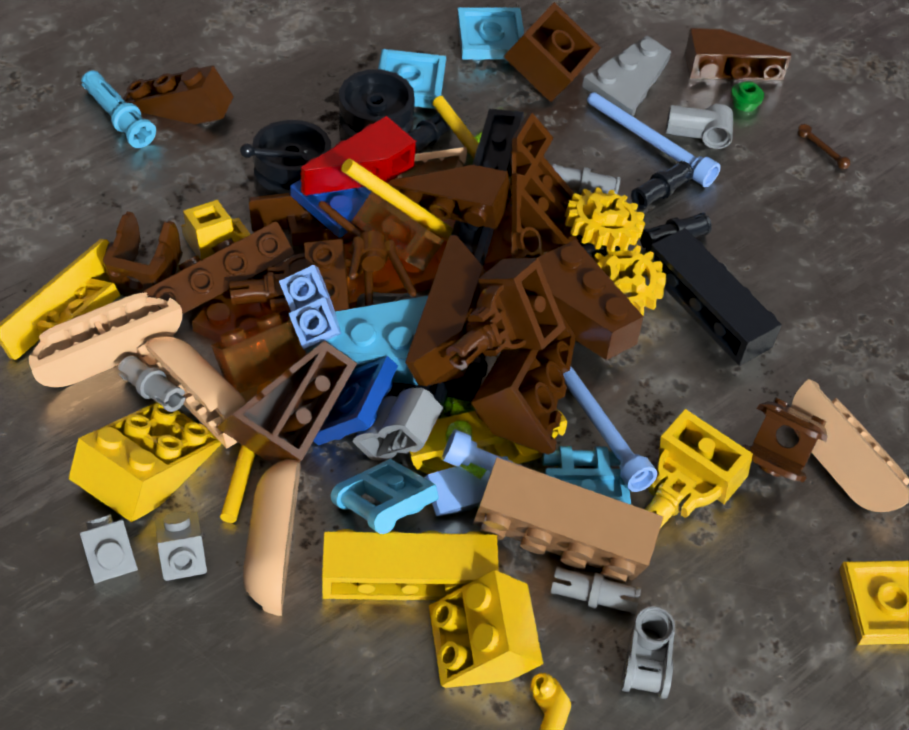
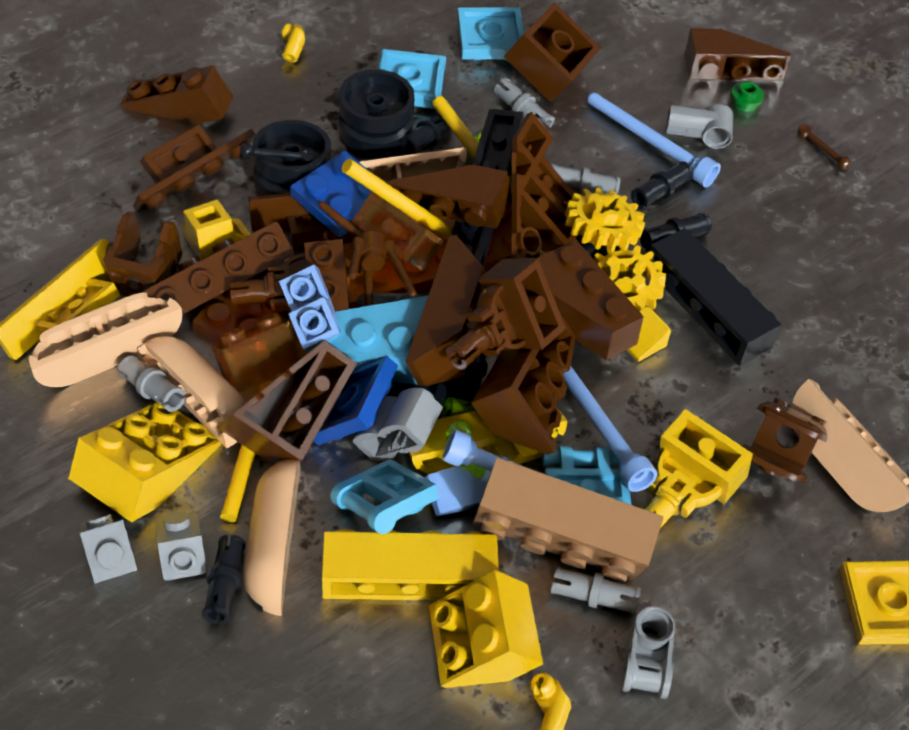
(124, 116): medium azure pin -> none
(182, 161): none -> reddish brown bracket
(224, 579): none -> black pin
(295, 40): none -> yellow arm
(379, 148): red slope -> none
(521, 101): none -> light grey pin
(629, 74): light grey wing -> none
(652, 336): none -> yellow slope

